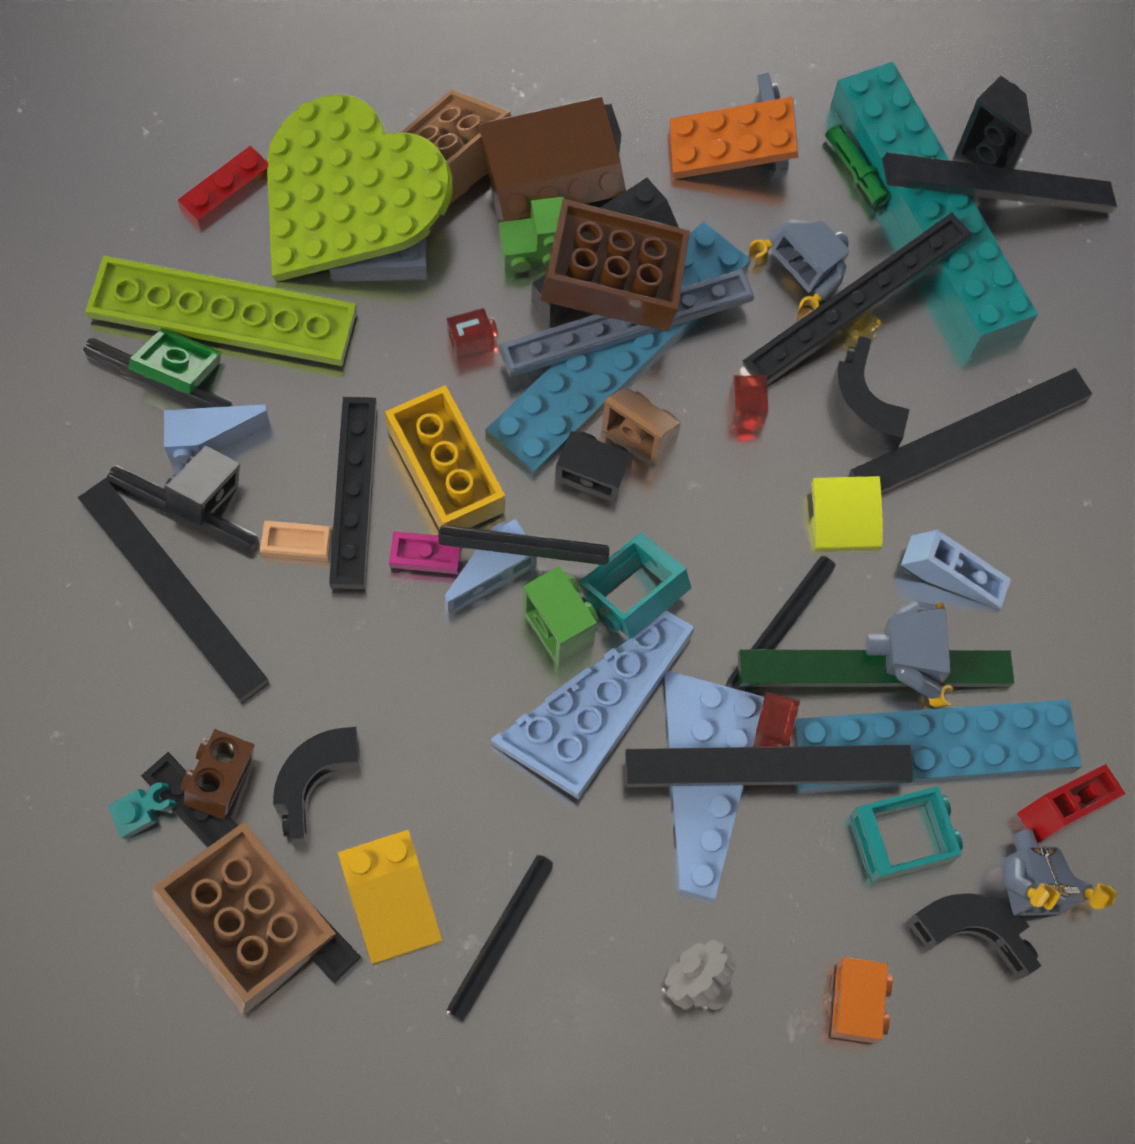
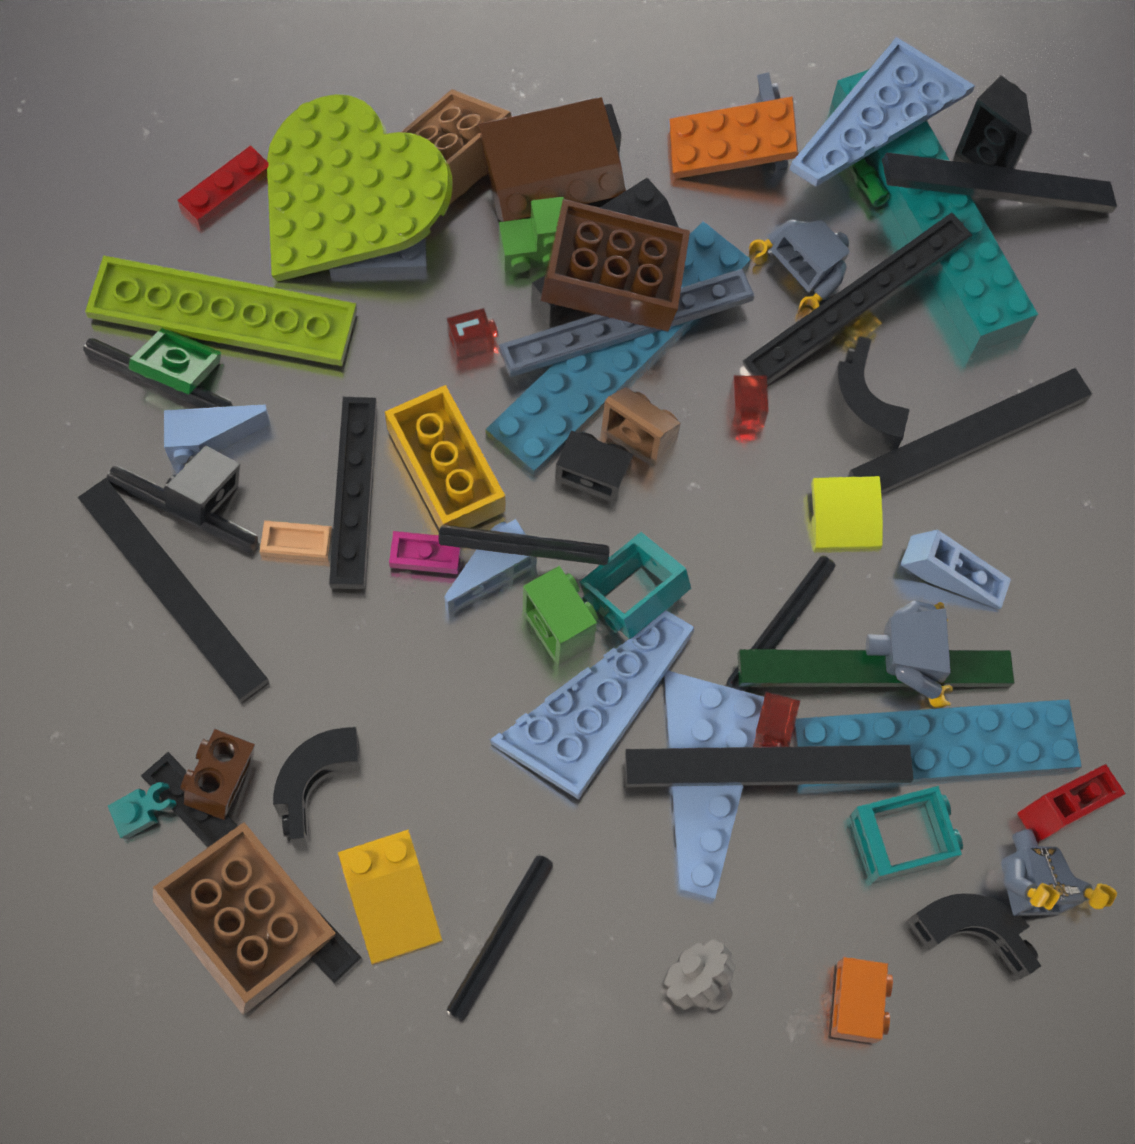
(886, 103): none -> light blue wing

